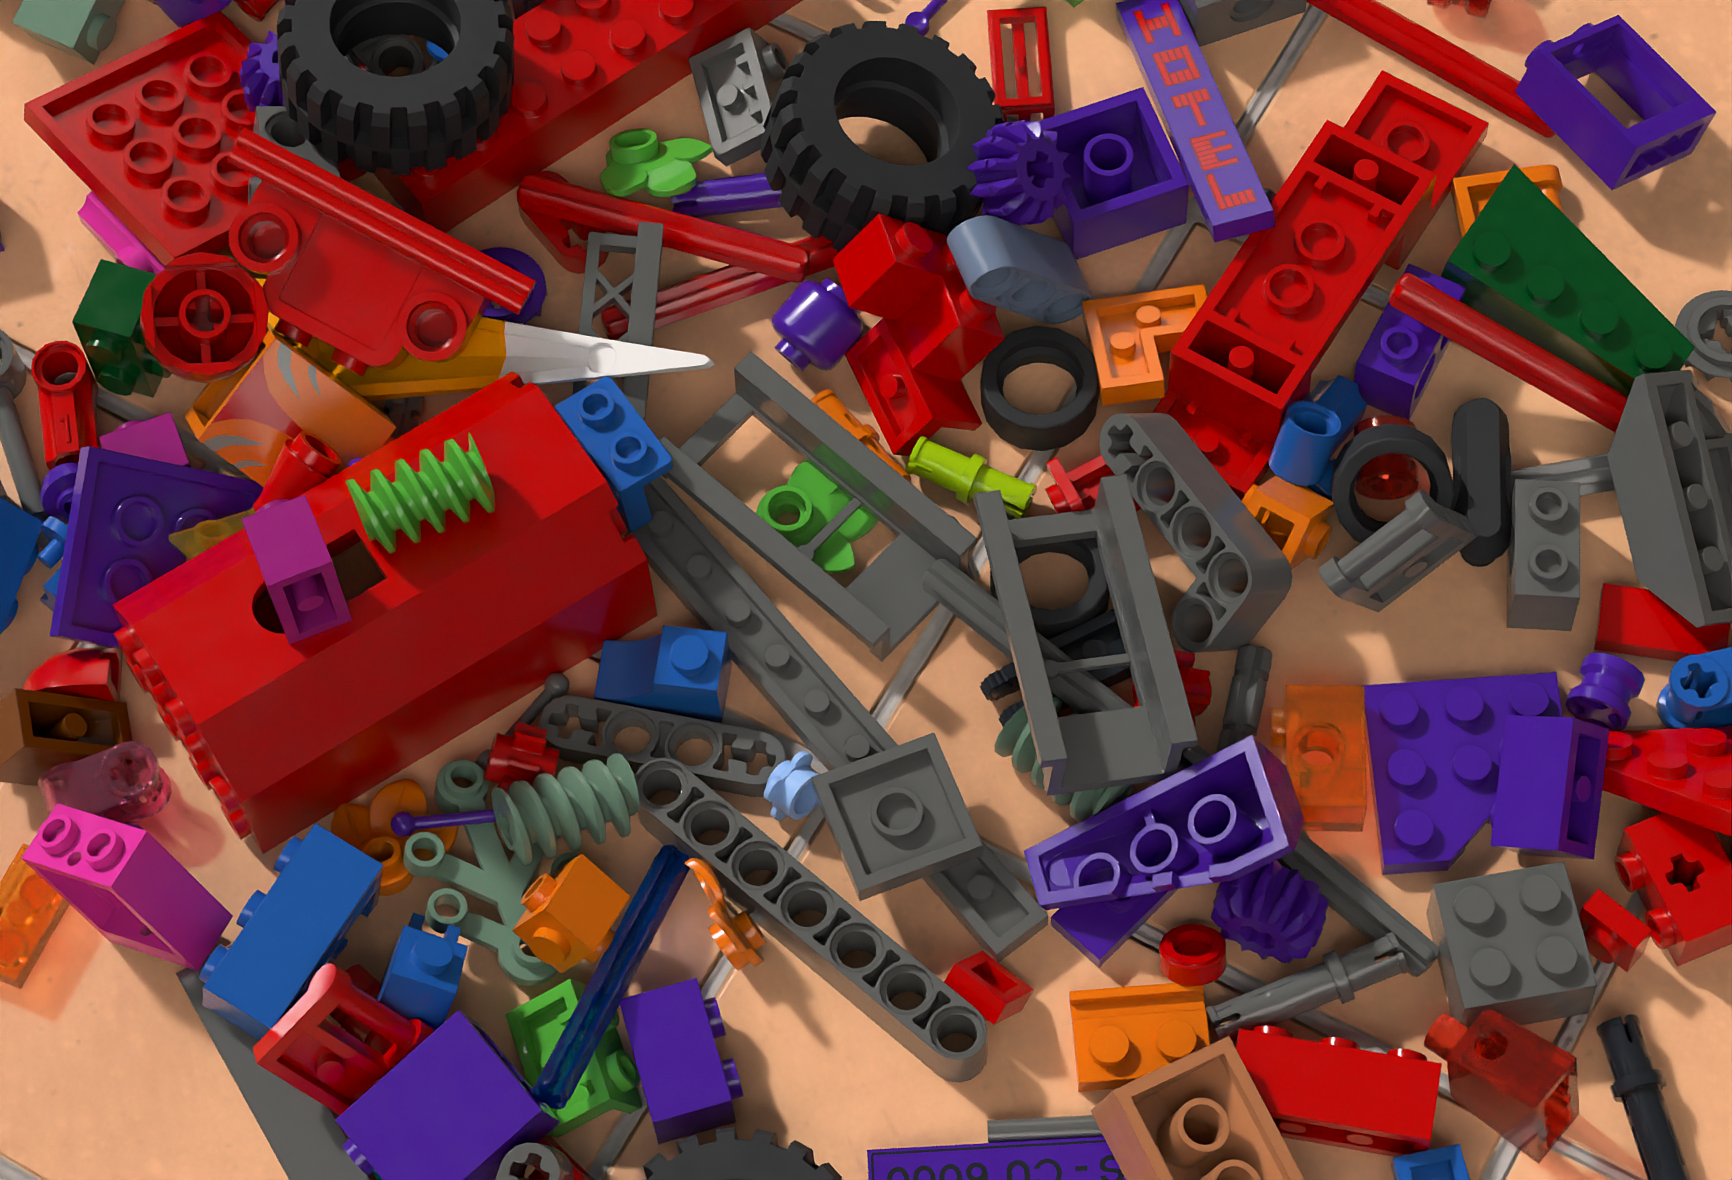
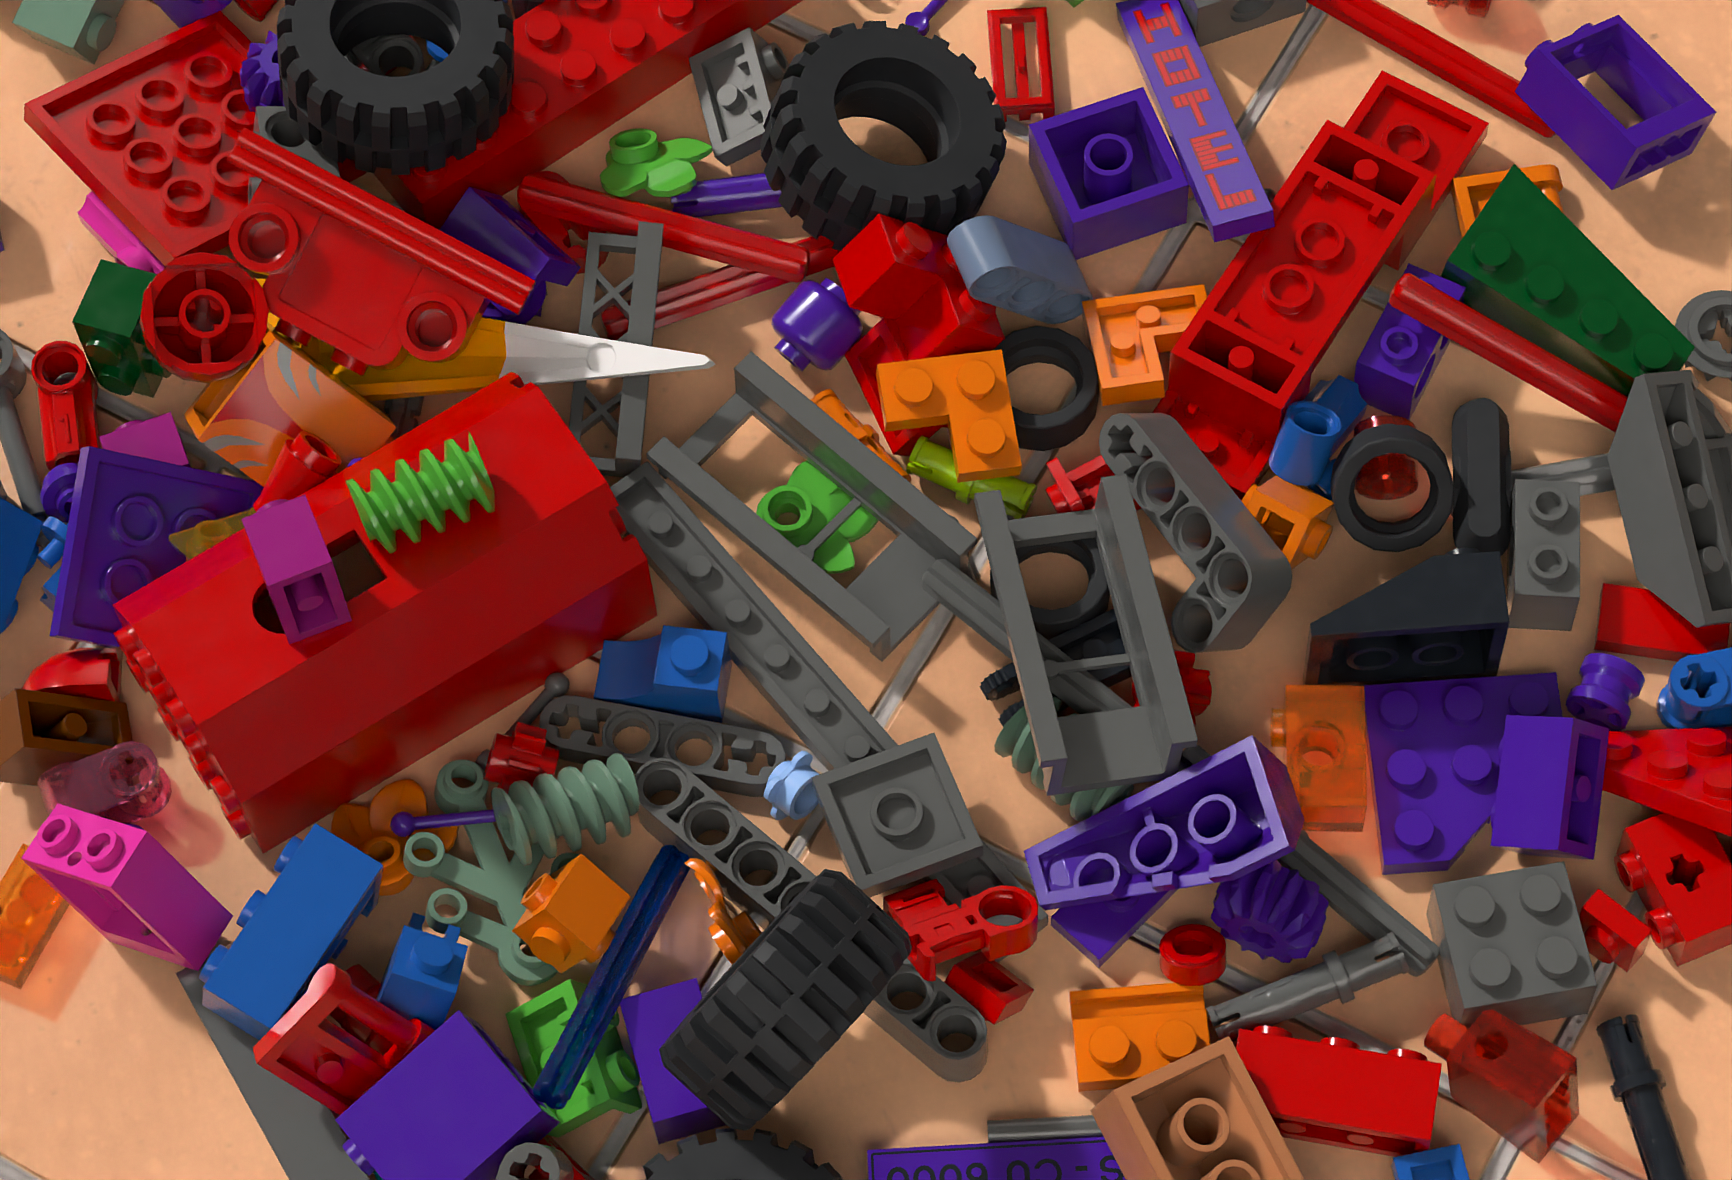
(506, 235): none -> dark purple panel
(618, 445): blue bracket -> none
(786, 1000): none -> black tyre
(946, 931): none -> red piece
(967, 395): none -> orange plate
(1019, 172): dark purple gear -> none
(1245, 695): dark grey axle -> none
(1398, 554): dark grey plate -> none
(1420, 626): none -> black slope

